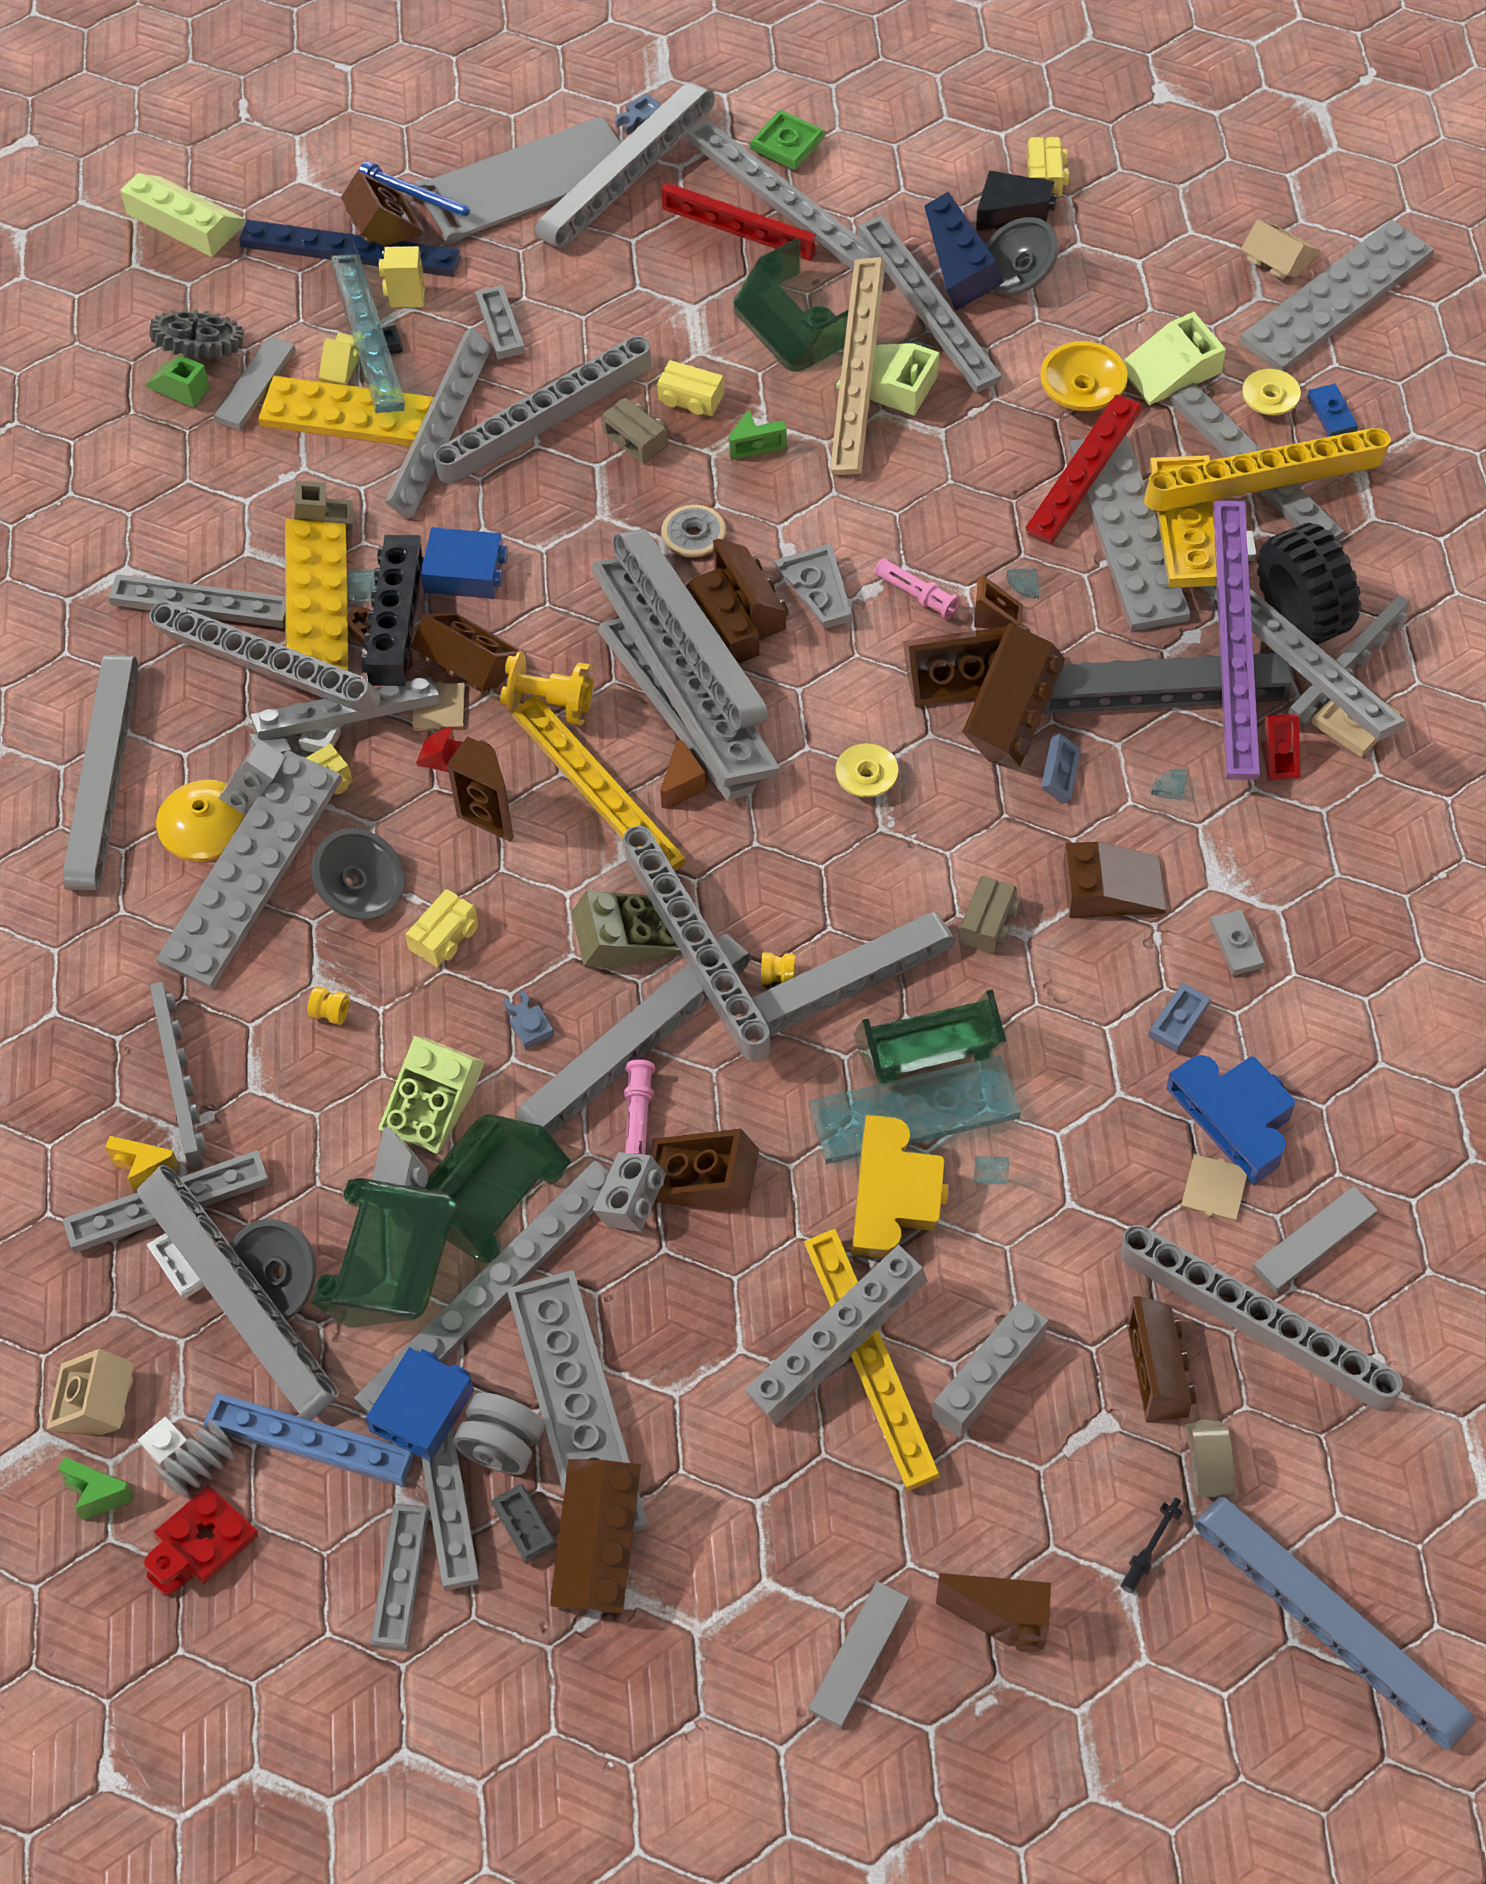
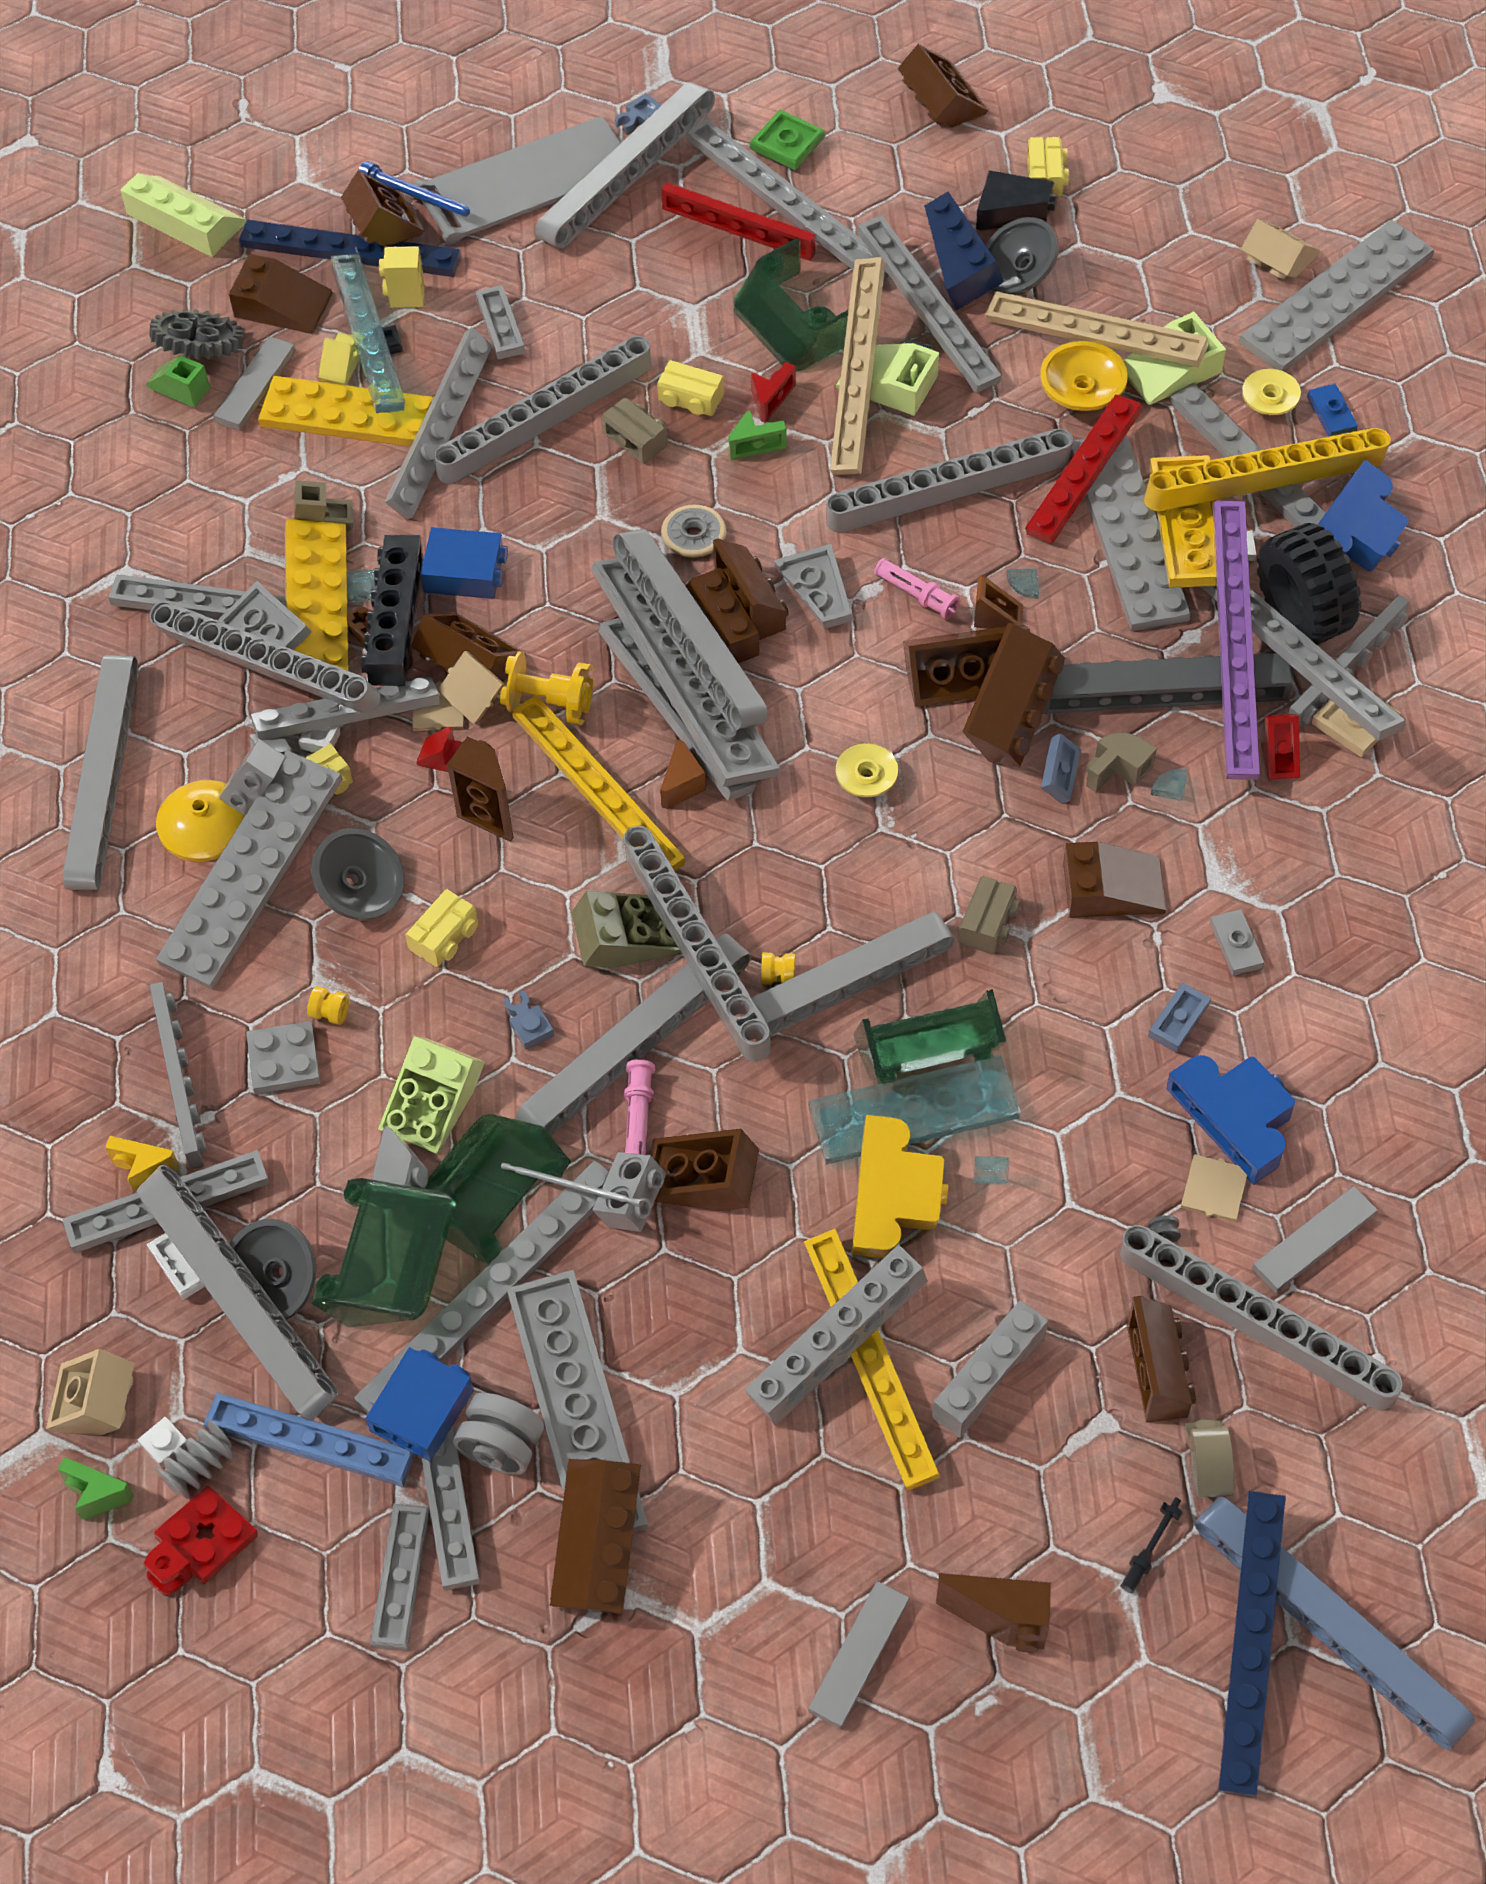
(265, 617): none -> light grey wing
(278, 295): none -> reddish brown slope
(283, 1057): none -> light grey plate
(470, 687): none -> tan piece
(523, 1523): dark grey plate -> none
(611, 1195): none -> light grey piece
(771, 393): none -> red slope
(940, 88): none -> reddish brown slope
(948, 480): none -> light grey beam
(1097, 328): none -> tan plate
(1120, 754): none -> dark tan brick
(1166, 1227): none -> dark grey bush
(1252, 1645): none -> dark blue plate
(1363, 519): none -> blue brick

